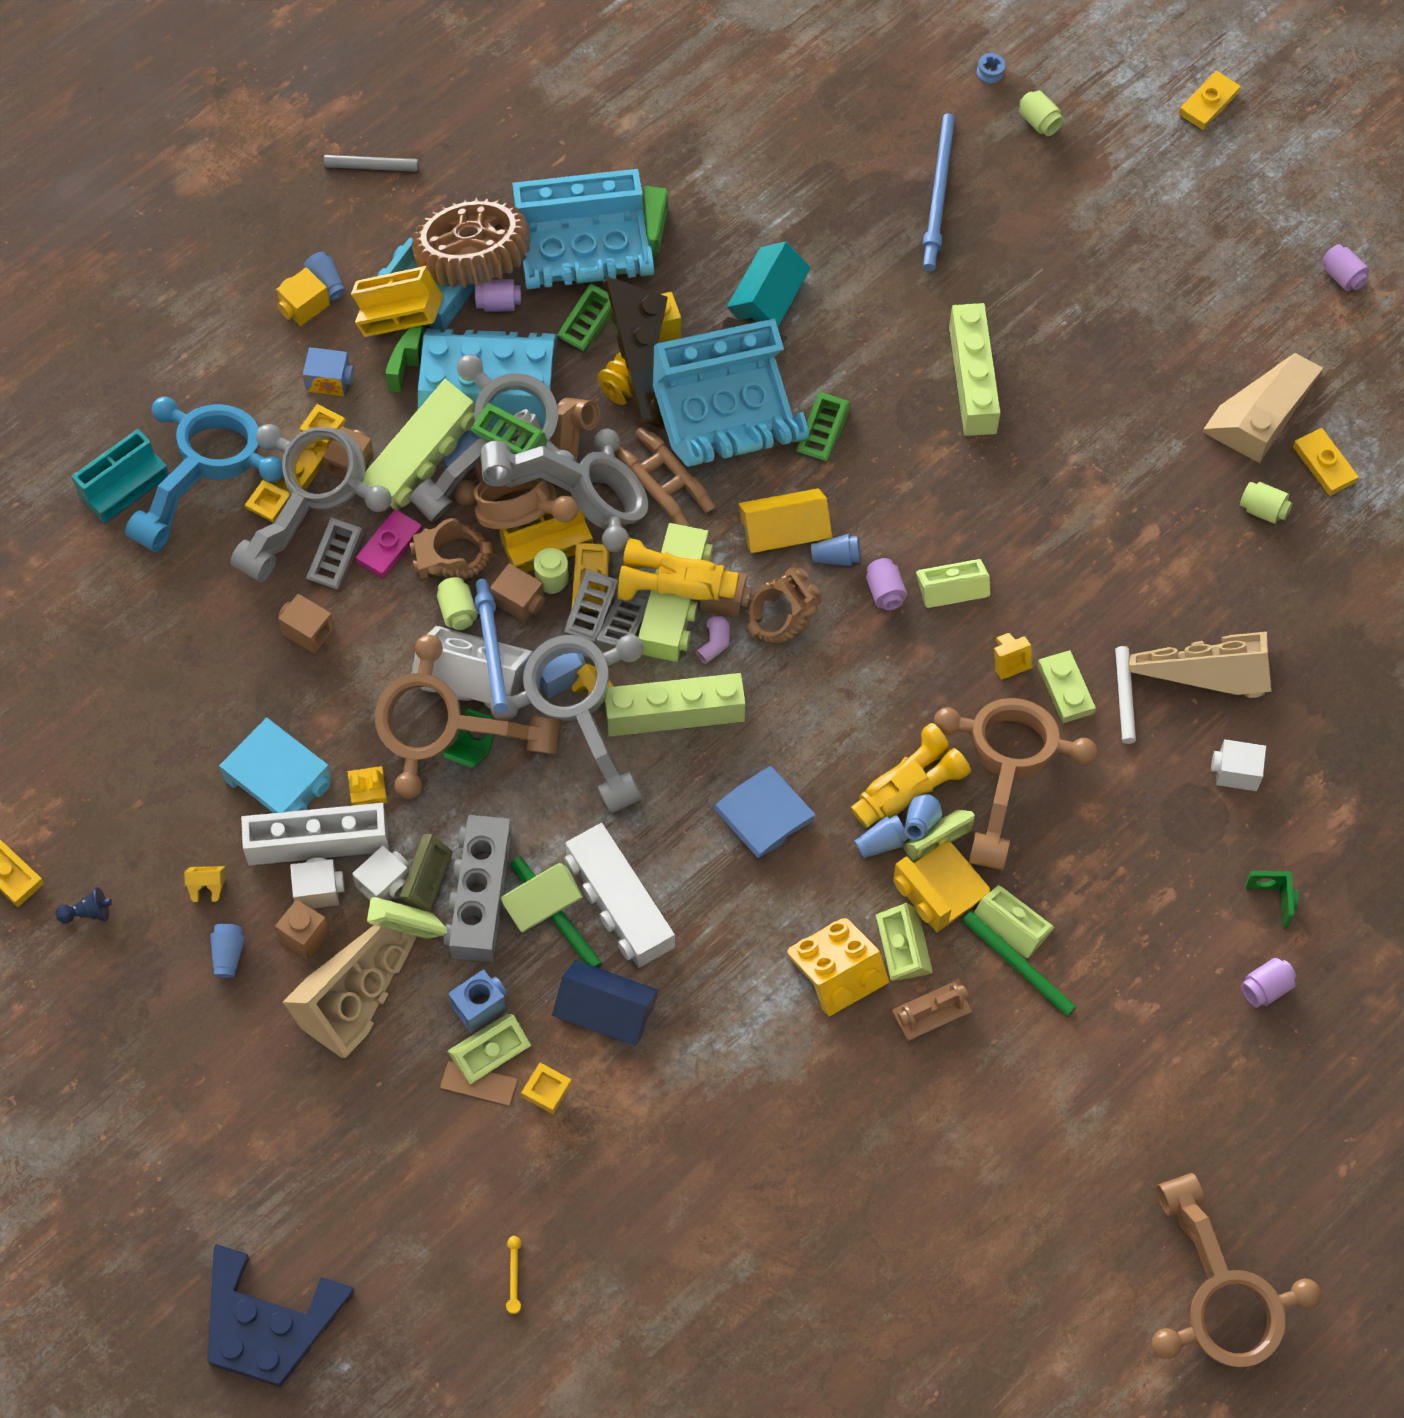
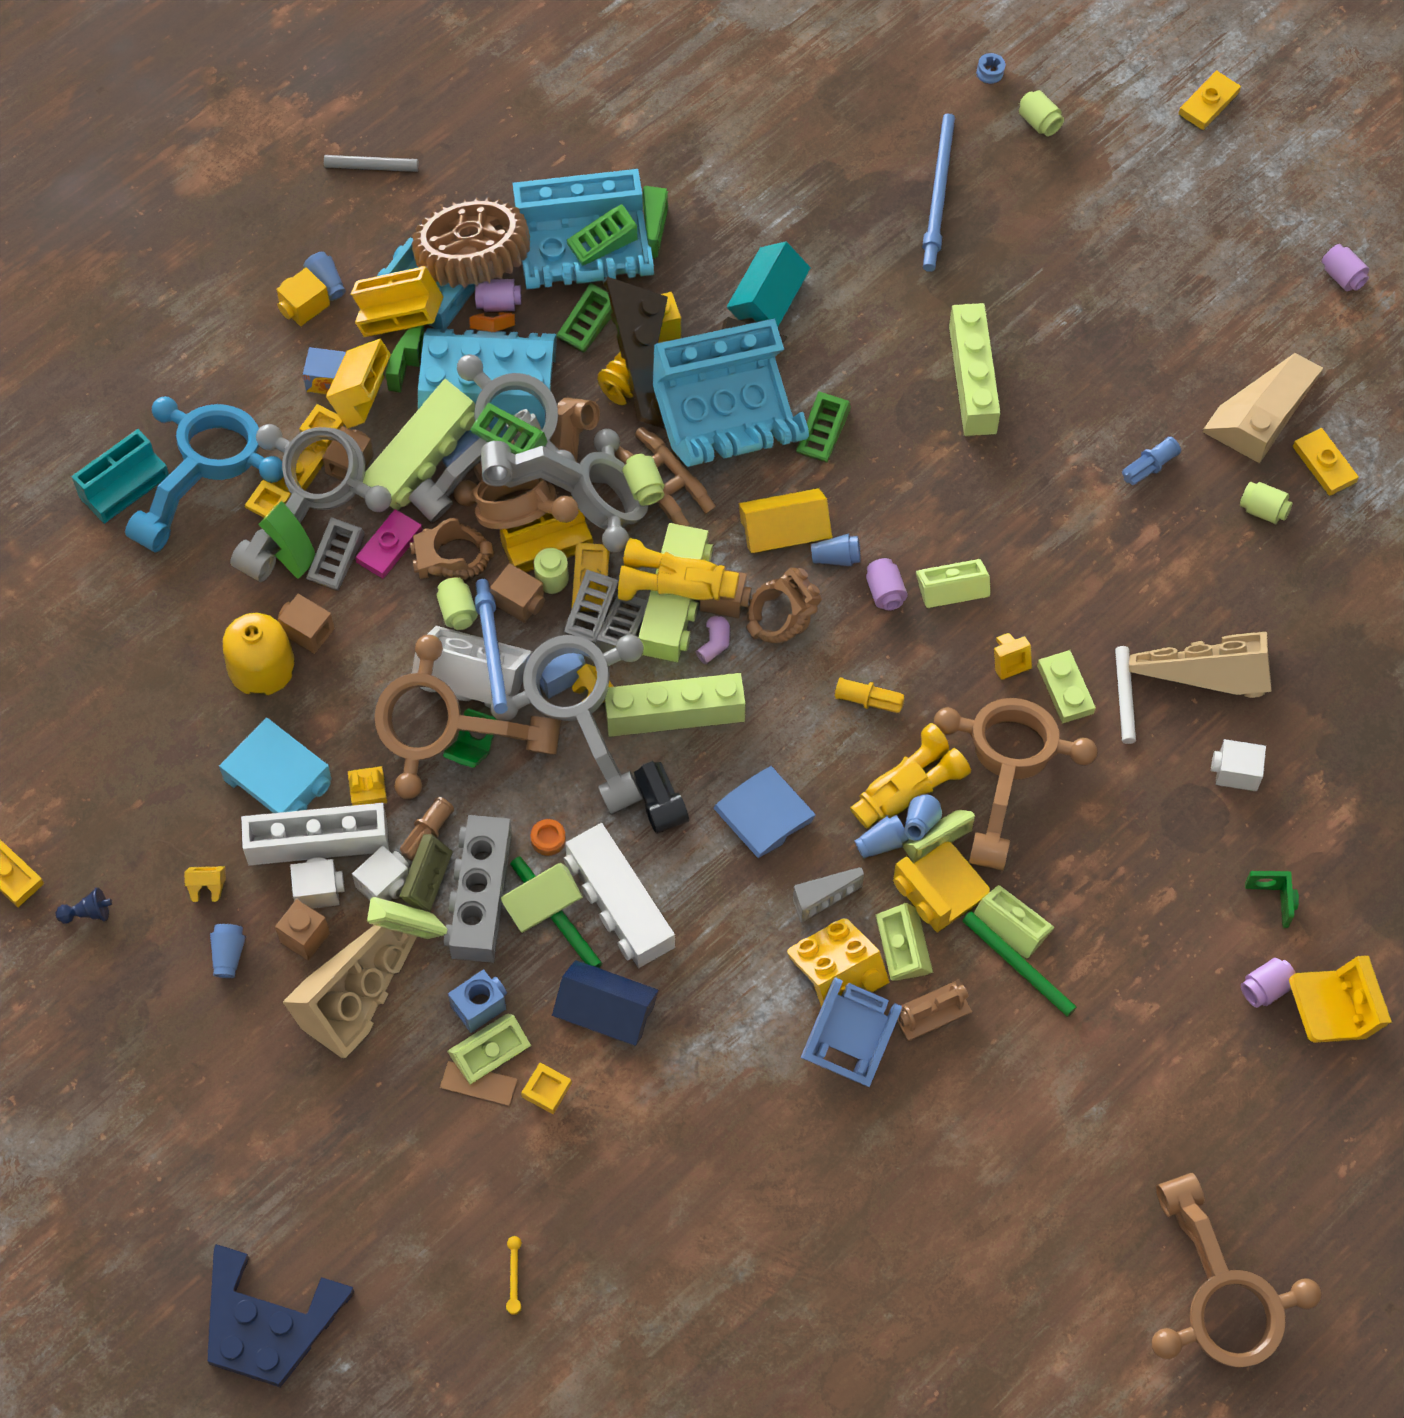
(258, 654): none -> yellow cylinder
(295, 546): none -> bright green slope
(358, 382): none -> yellow piece
(428, 824): none -> medium nougat axle
(493, 324): none -> orange tile
(548, 837): none -> orange tile
(606, 222): none -> bright green slope
(643, 479): none -> yellowish green brick
(663, 805): none -> black piece
(823, 892): none -> light grey slope
(852, 1026): none -> medium blue container
(869, 695): none -> yellow axle
(1151, 461): none -> medium blue axle
(1340, 1002): none -> yellow bracket

